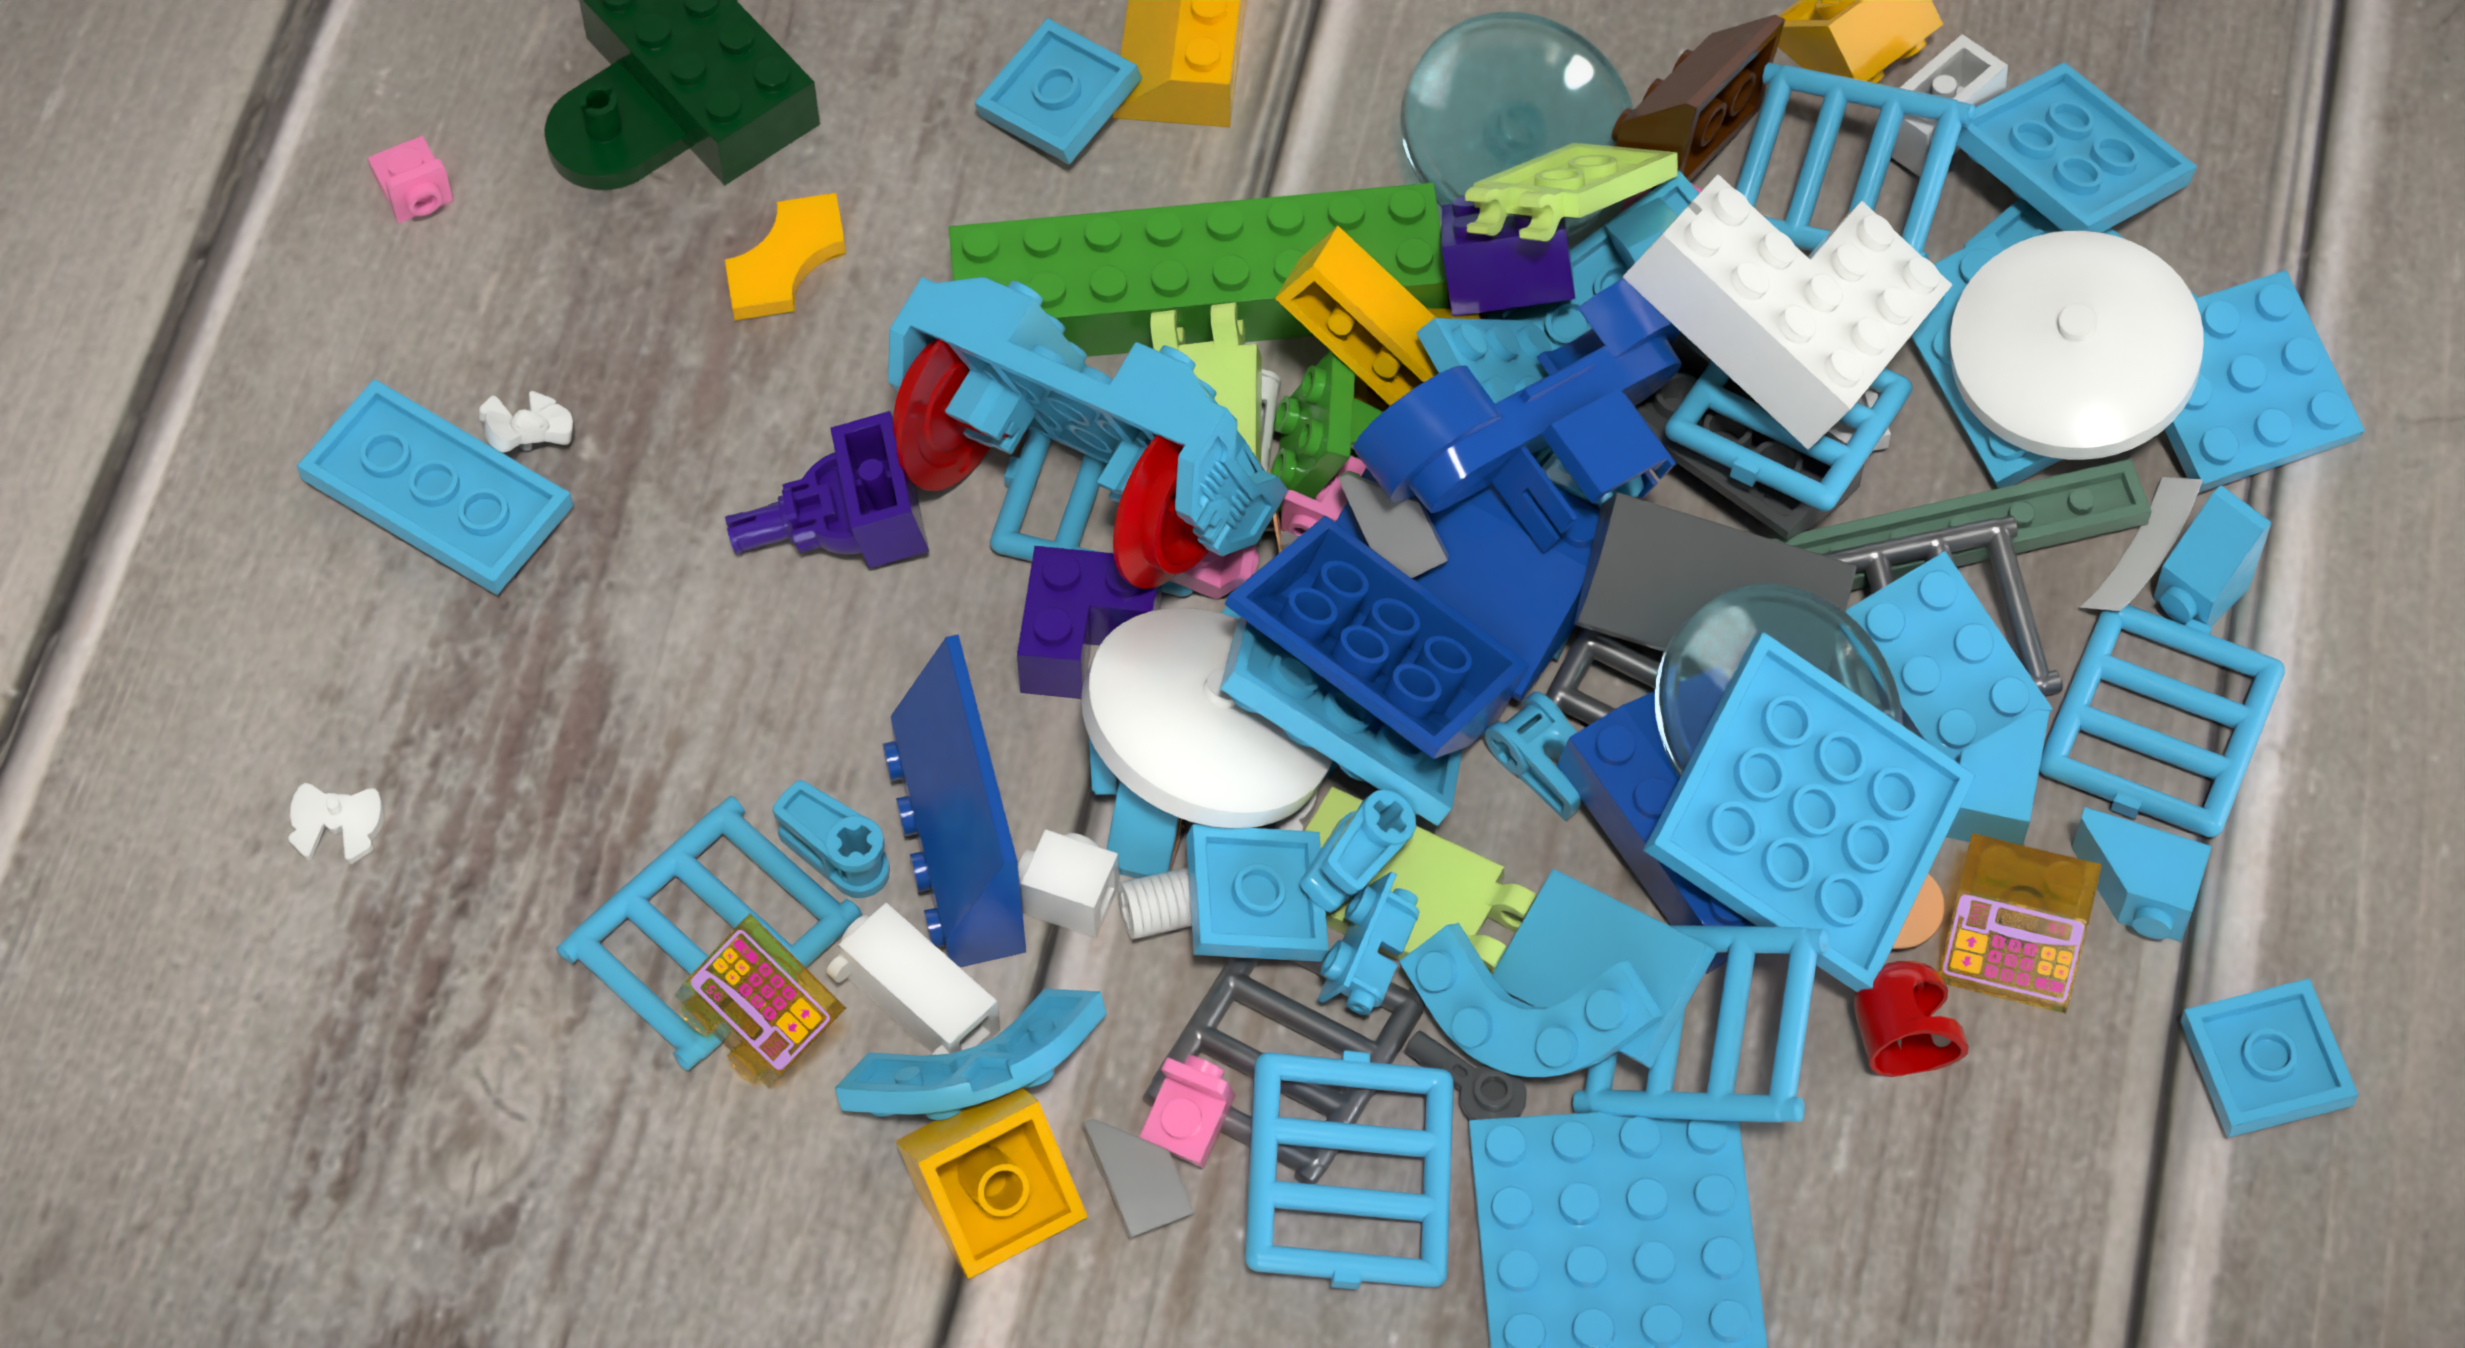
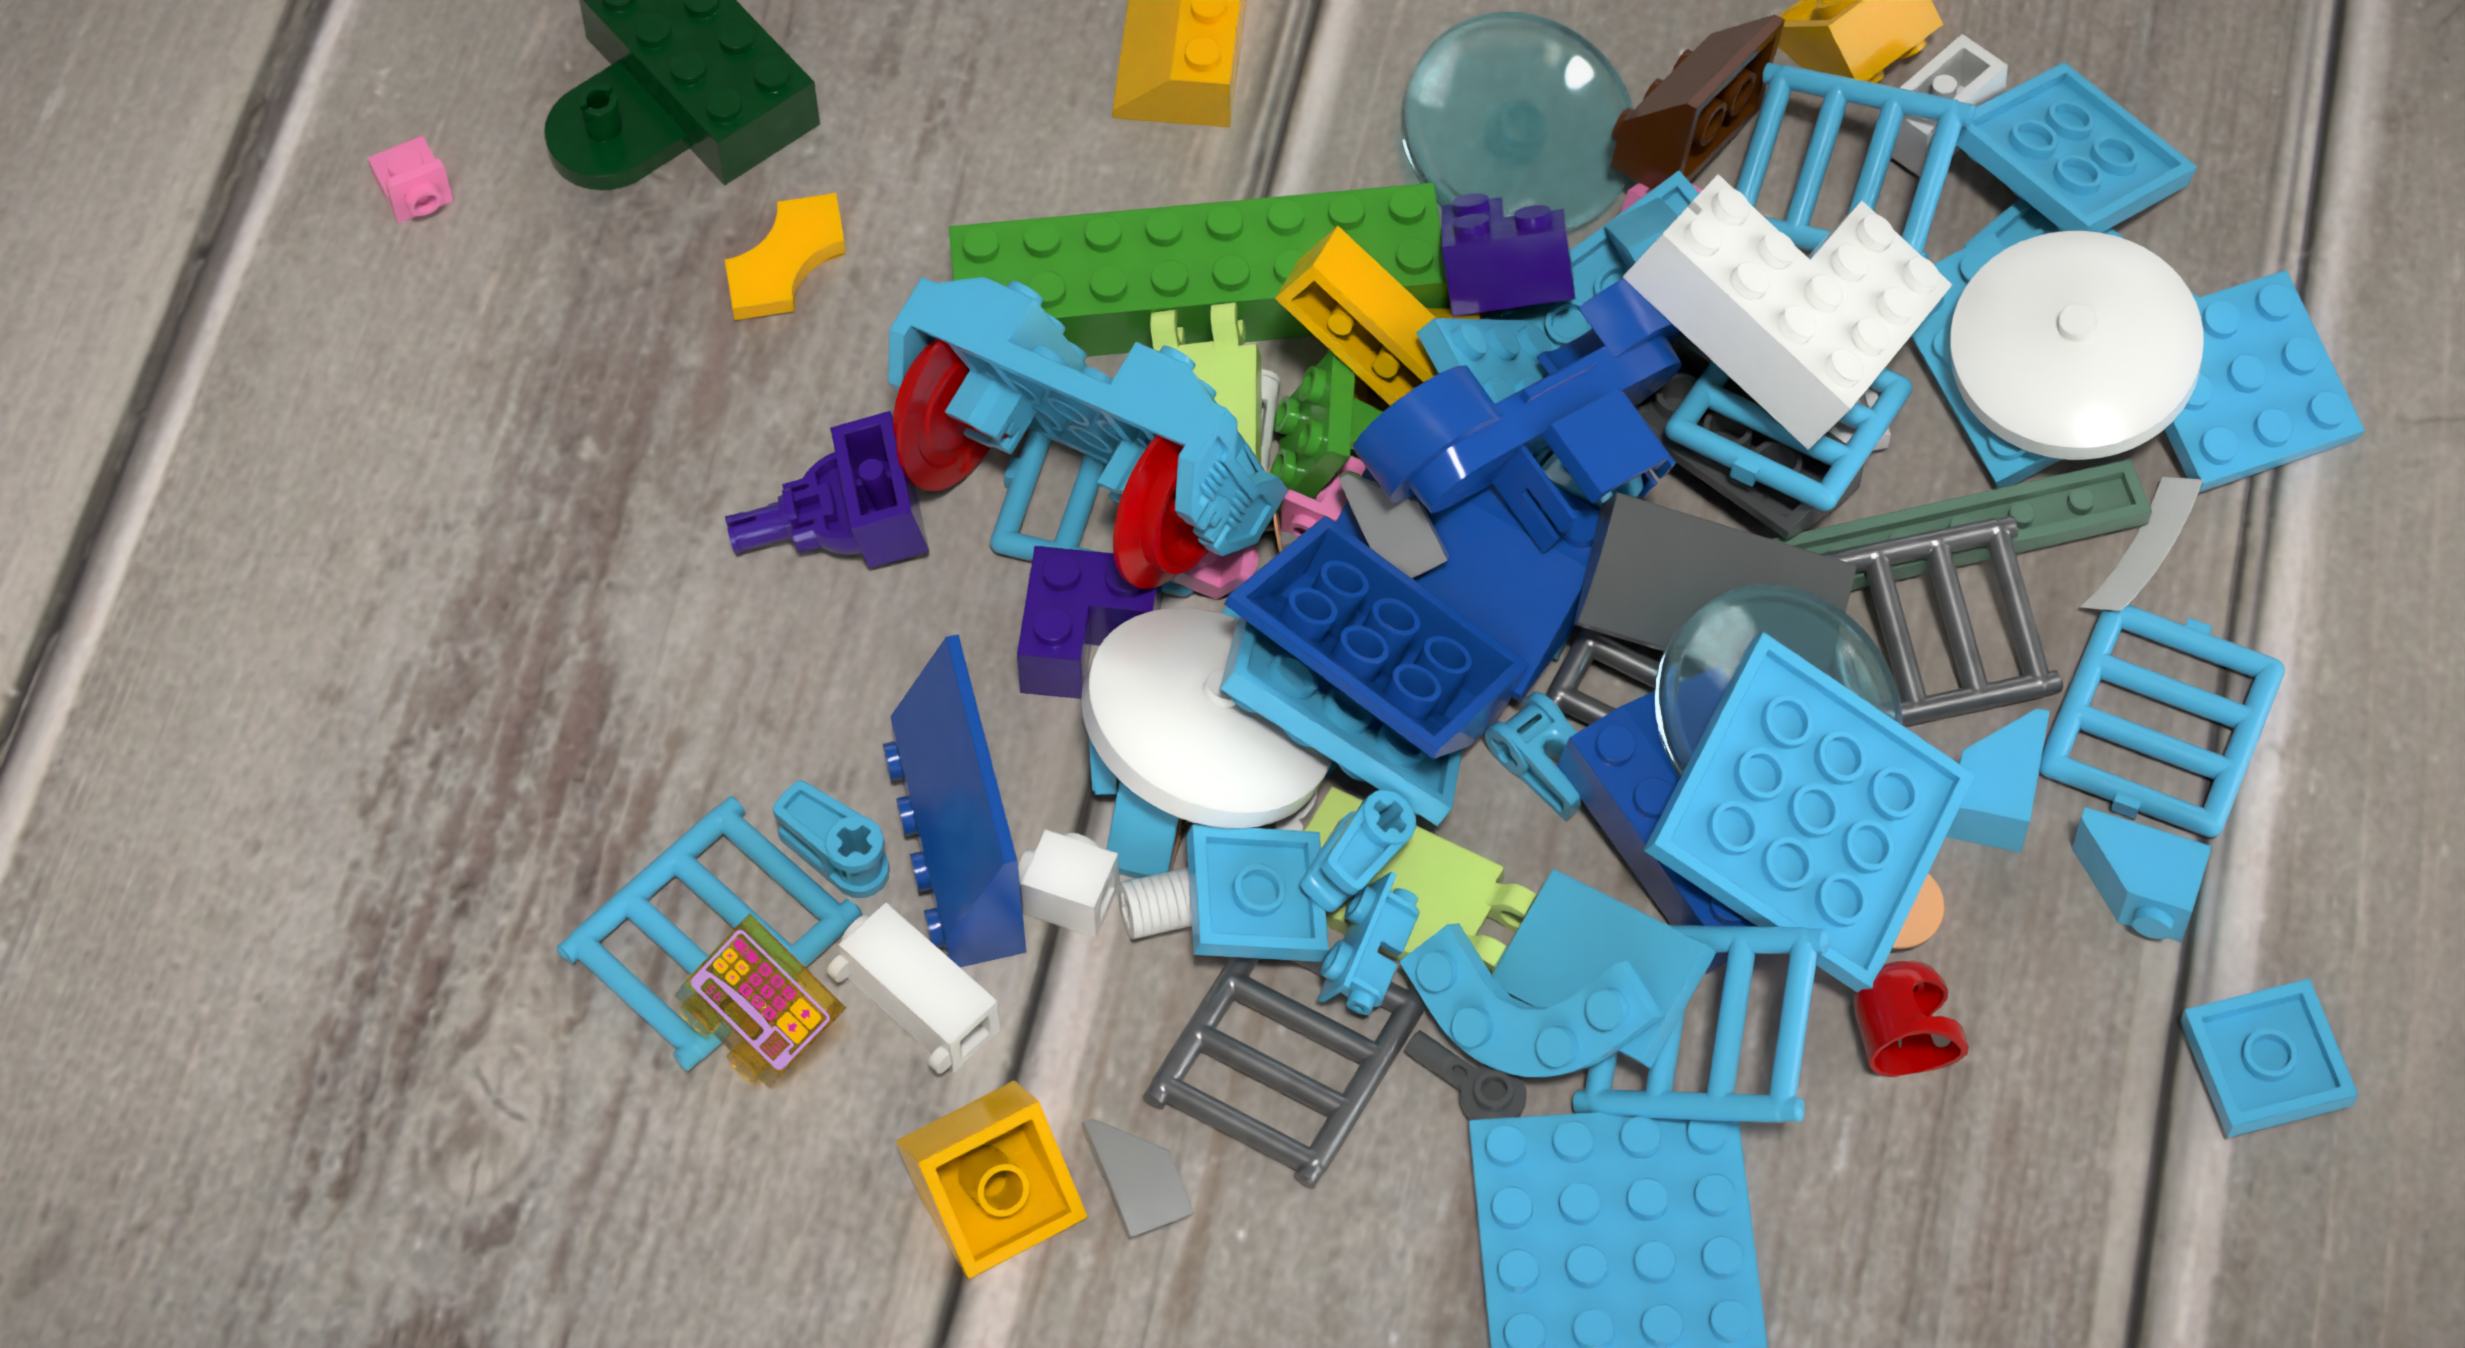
(356, 816): white piece -> none
(435, 486): medium azure plate -> none
(540, 423): white piece -> none
(949, 1082): medium azure plate -> none
(1058, 90): medium azure plate -> none
(1189, 1109): bright pink bracket -> none
(1266, 1193): medium azure bar -> none
(1566, 184): yellowish green tile -> none
(1947, 658): medium azure plate -> none
(2019, 923): clear yellow slope -> none
(2213, 560): medium azure slope -> none

